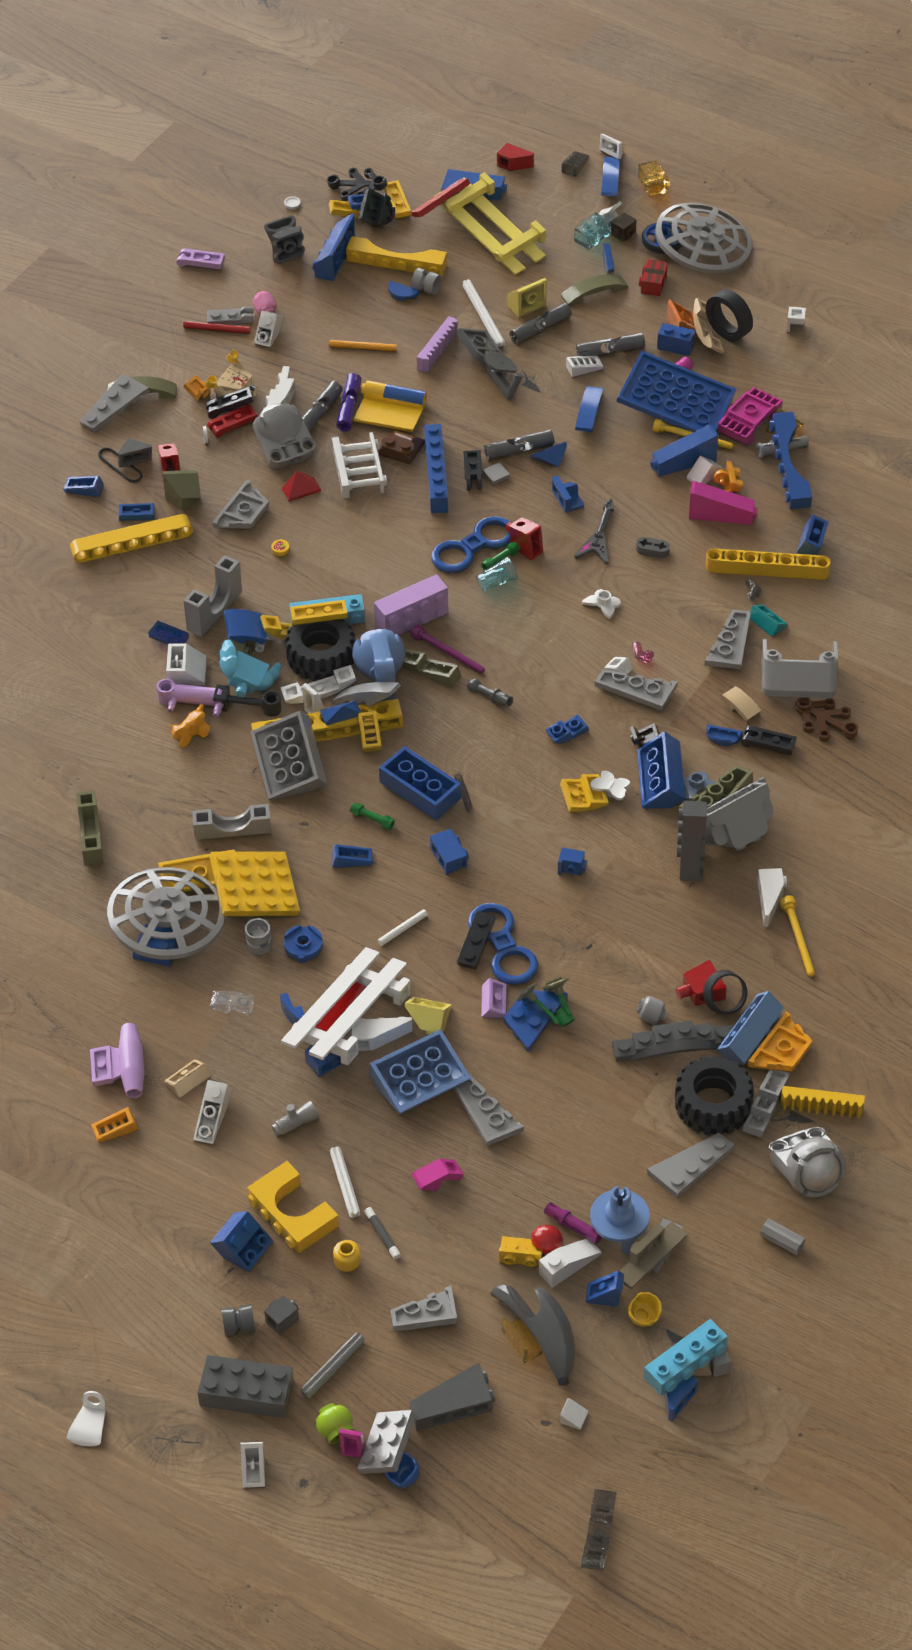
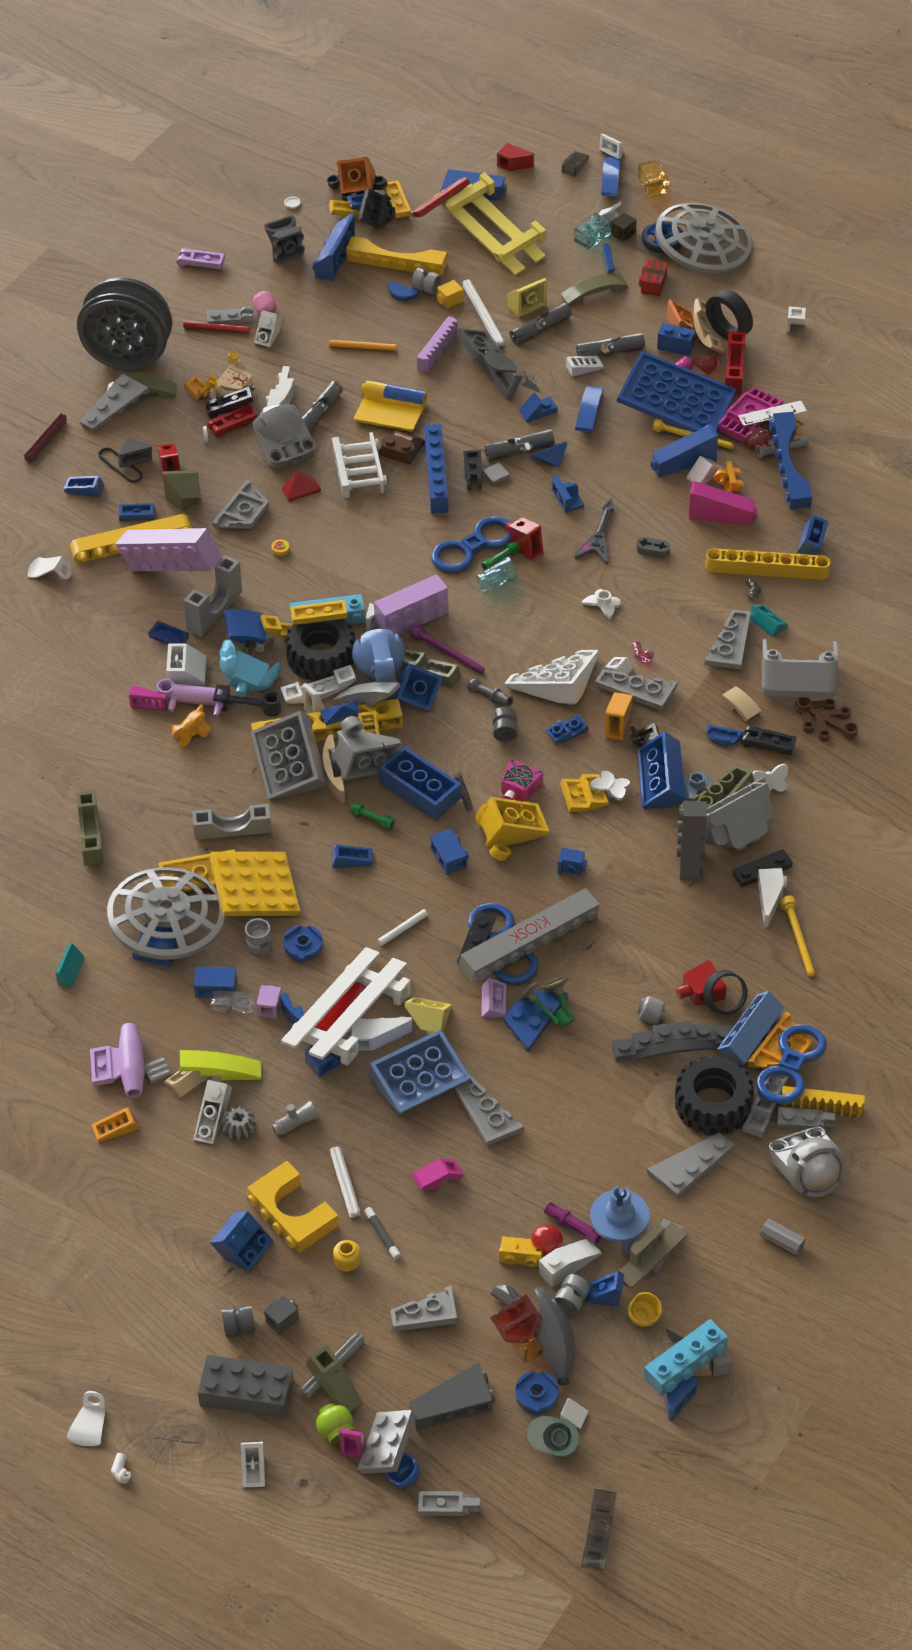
(43, 566): none -> white piece
(44, 438): none -> dark red axle
(69, 966): none -> teal slope
(118, 1469): none -> white arm
(124, 323): none -> dark grey wheel
(147, 699): none -> dark pink slope
(157, 1070): none -> light grey piece
(169, 550): none -> lavender brick
(214, 979): none -> blue hinge
(220, 1064): none -> neon yellow slope
(239, 1123): none -> light grey gear
(269, 1001): none -> lavender brick
(333, 1378): none -> olive slope
(334, 784): none -> tan slope
(349, 399): dark purple piece -> none
(355, 174): none -> orange slope
(360, 751): none -> light grey piece
(370, 620): none -> white slope
(418, 686): none -> blue slope
(447, 1503): none -> light grey hinge
(450, 294): none -> yellow brick
(504, 724): none -> dark grey wheel
(510, 823): none -> yellow piece
(518, 1321): none -> clear red slope
(520, 781): none -> torso
(528, 935): none -> light grey brick
(536, 408): none -> blue slope
(536, 1403): none -> blue plate
(553, 1435): none -> sand green piece
(560, 681): none -> white slope
(572, 1293): none -> light grey wheel
(617, 716): none -> light orange slope
(706, 363): none -> clear red piece
(735, 360): none -> red arch
(748, 872): none -> black plate
(757, 437): none -> clear red piece
(767, 414): none -> white sticker
(775, 778): none -> white animal
(791, 1064): none -> blue bar
(804, 1118): none -> light grey hinge

